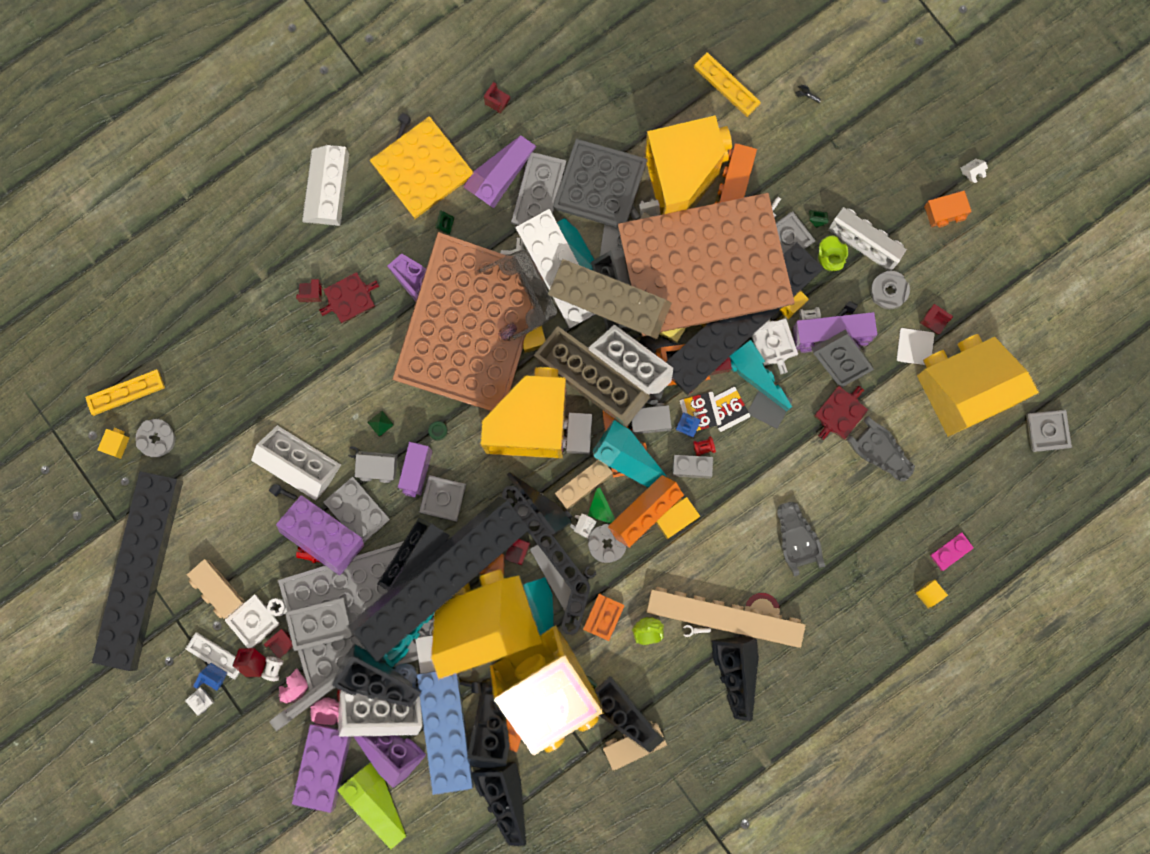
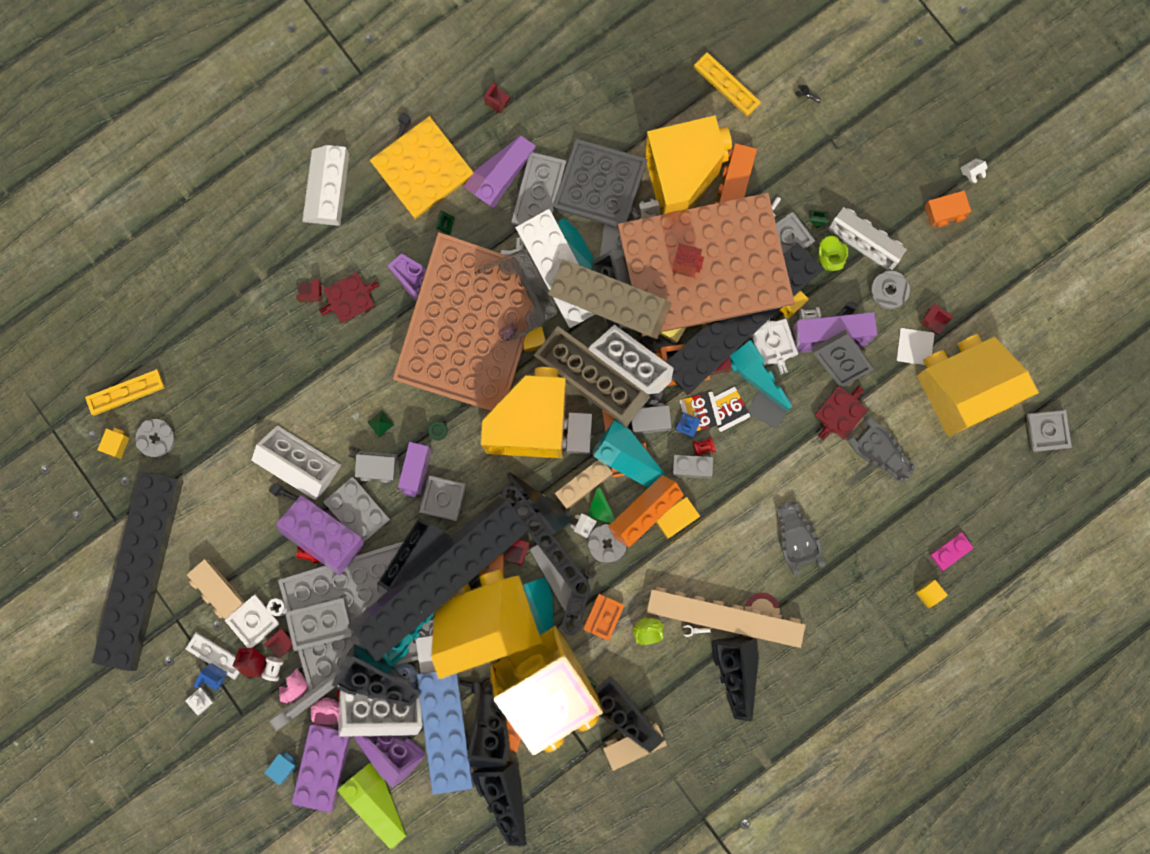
(281, 767): none -> dark azure brick
(687, 260): none -> clear red brick

